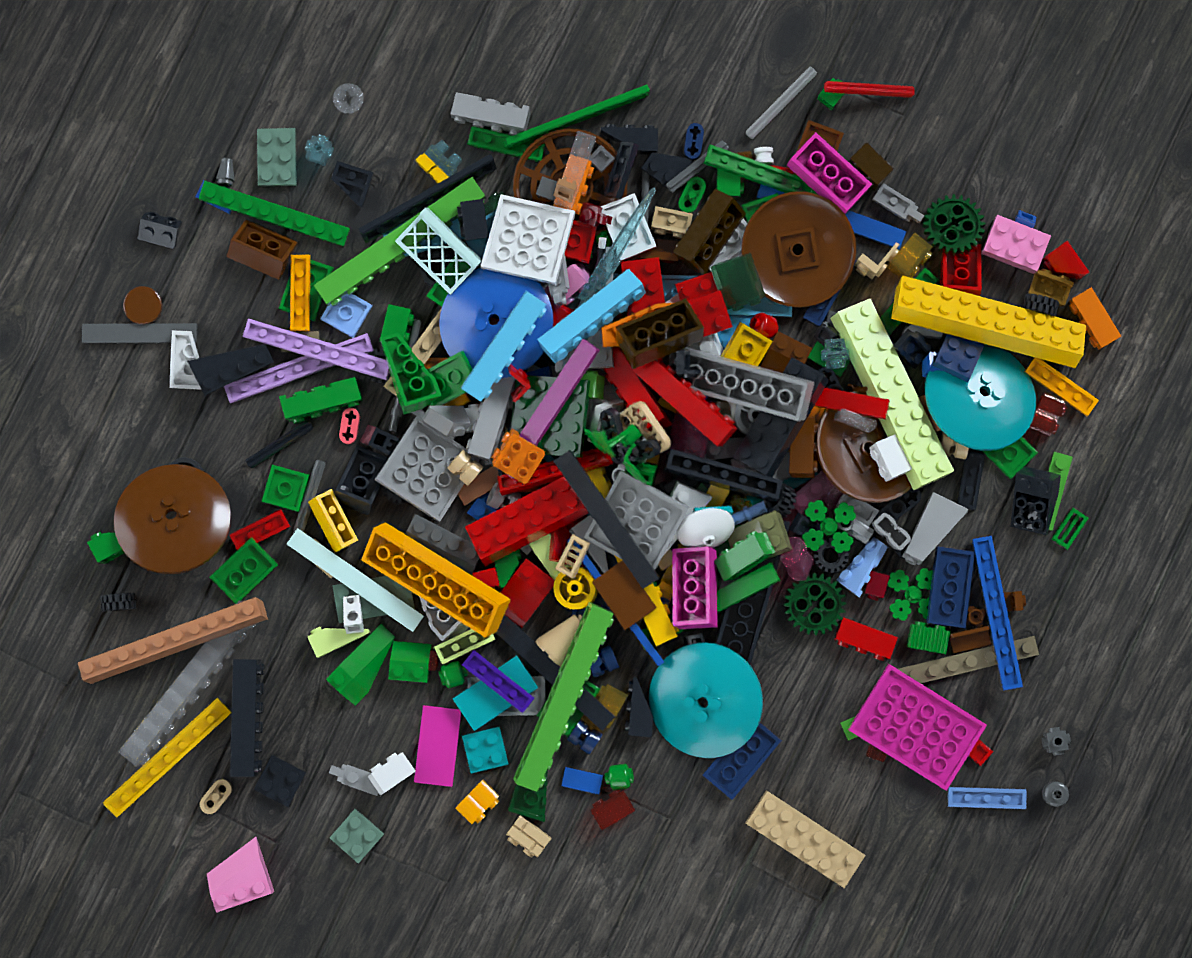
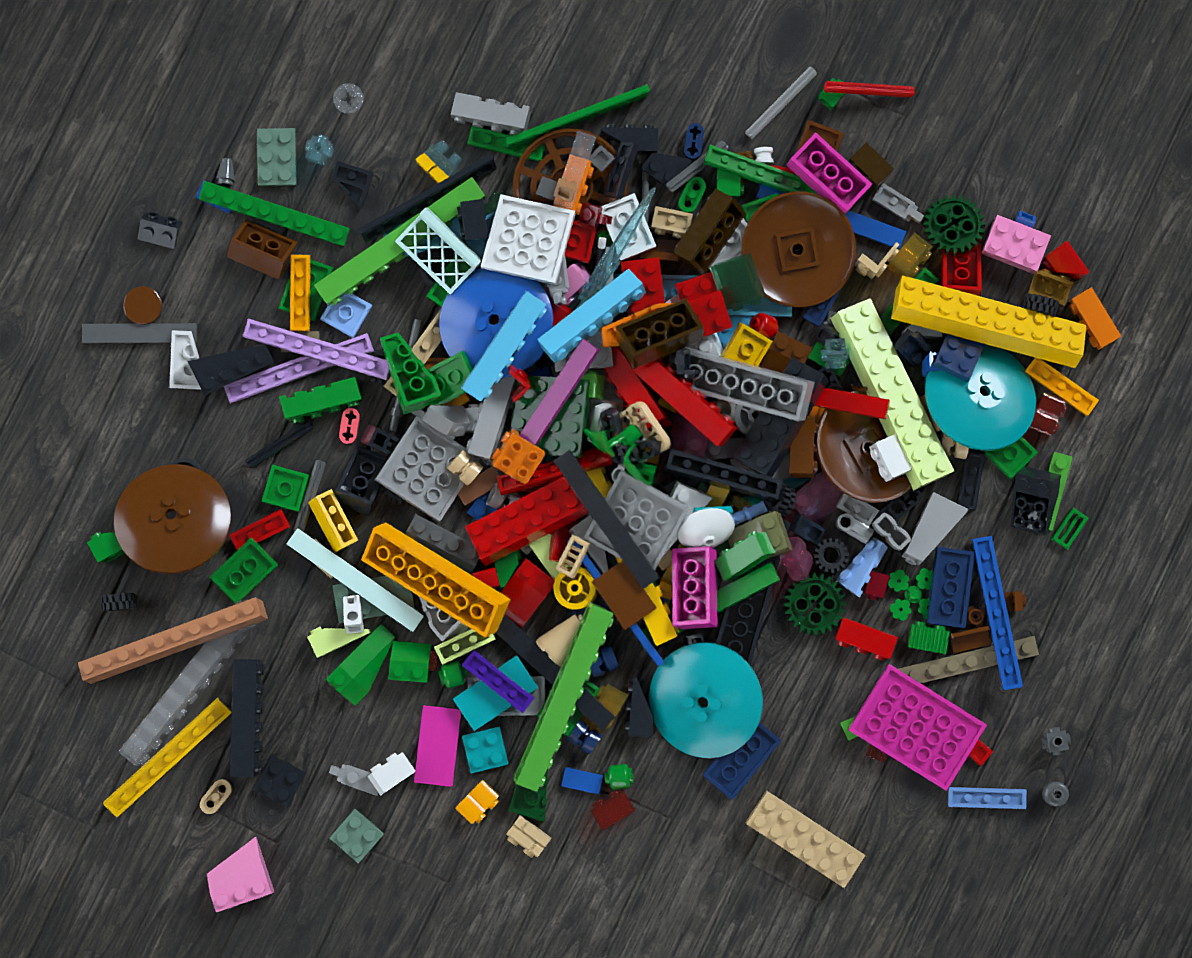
(397, 321): green brick -> none
(829, 526): green plant -> none
(855, 420): clear tile -> none

